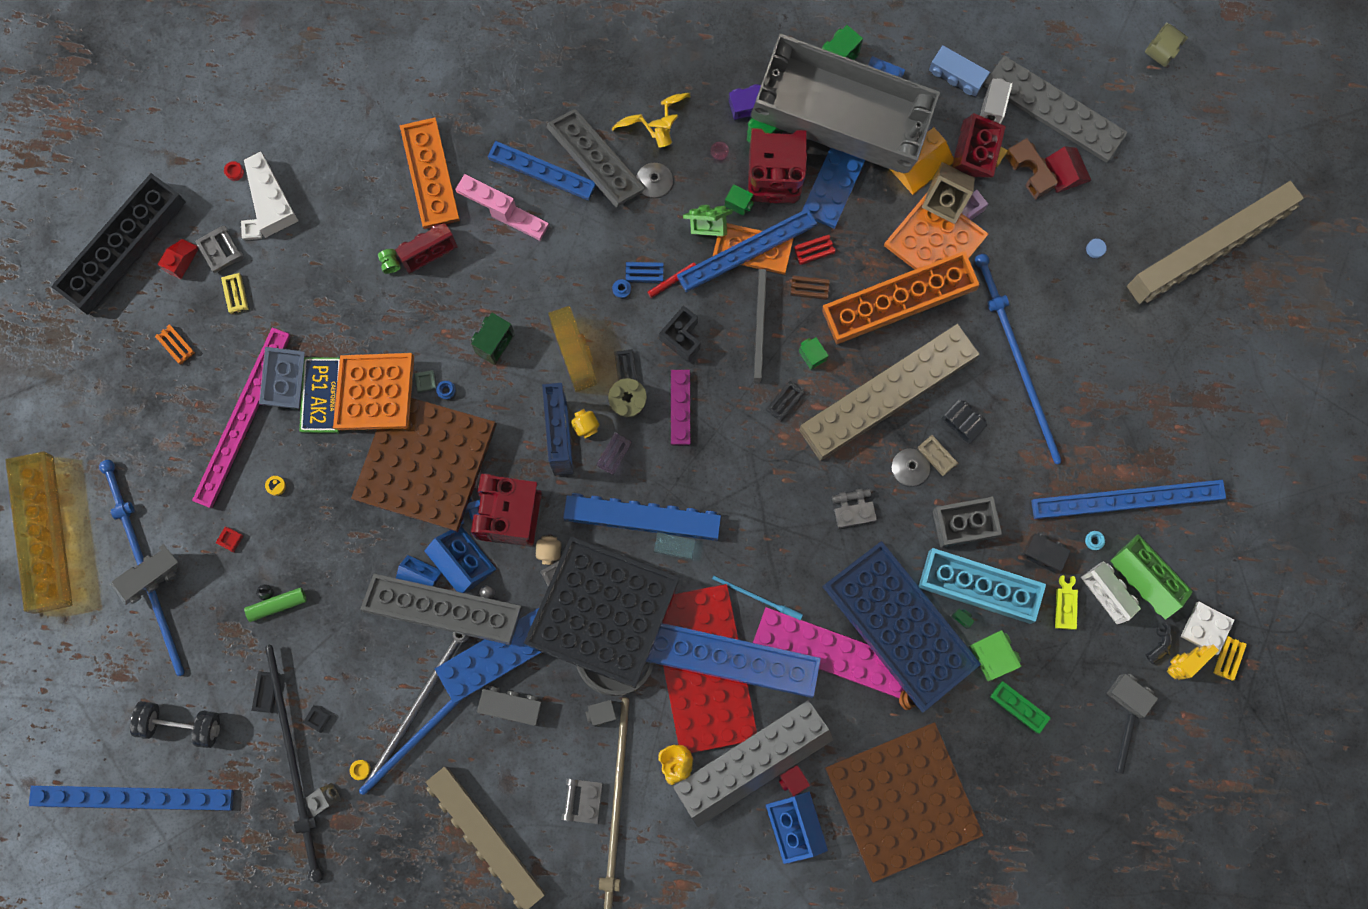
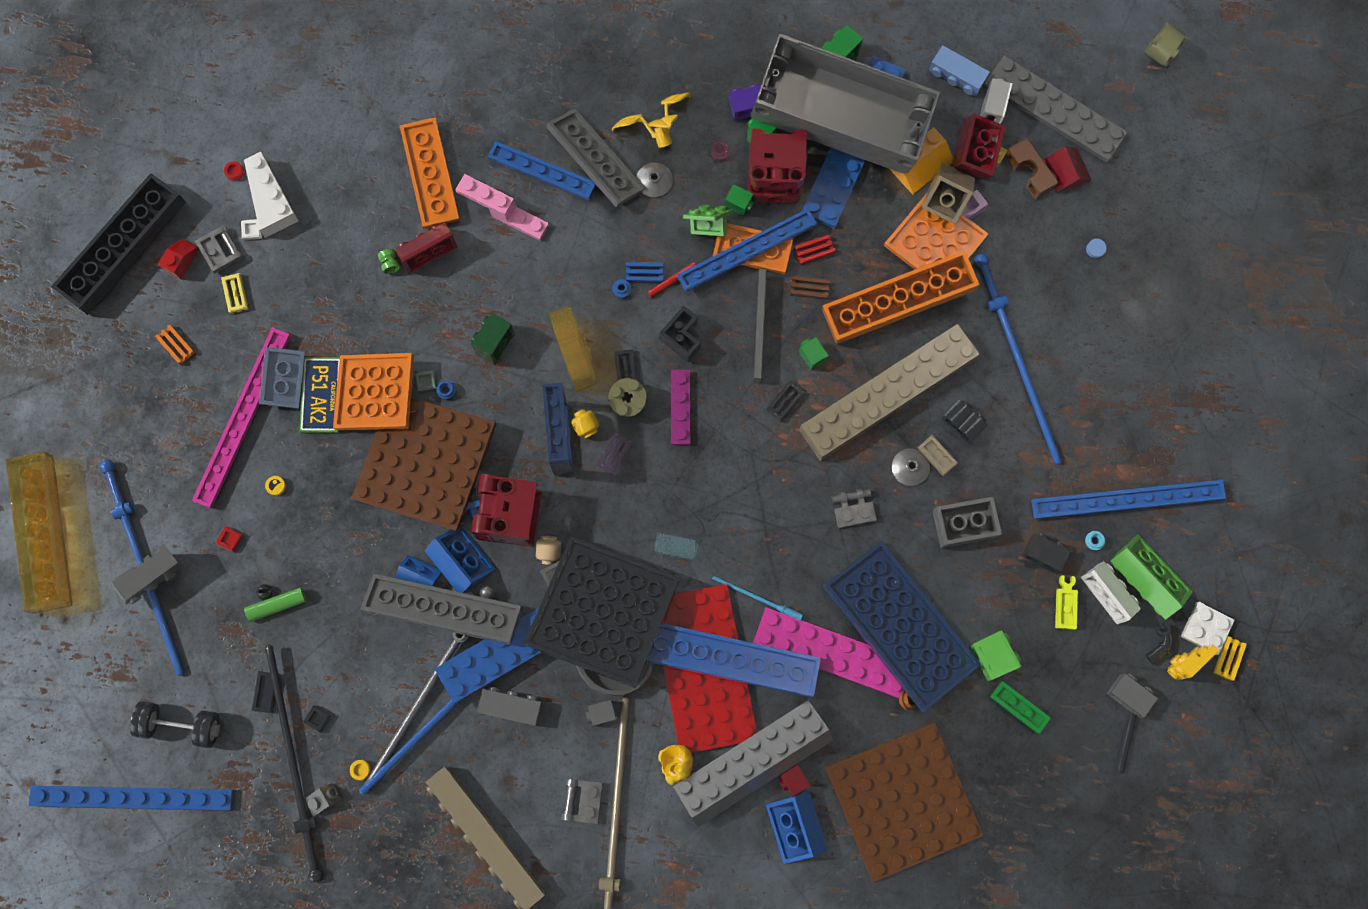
(641, 517): blue brick -> none
(963, 617): dark green plate -> none
(982, 586): medium azure brick -> none
(1215, 242): dark tan brick -> none

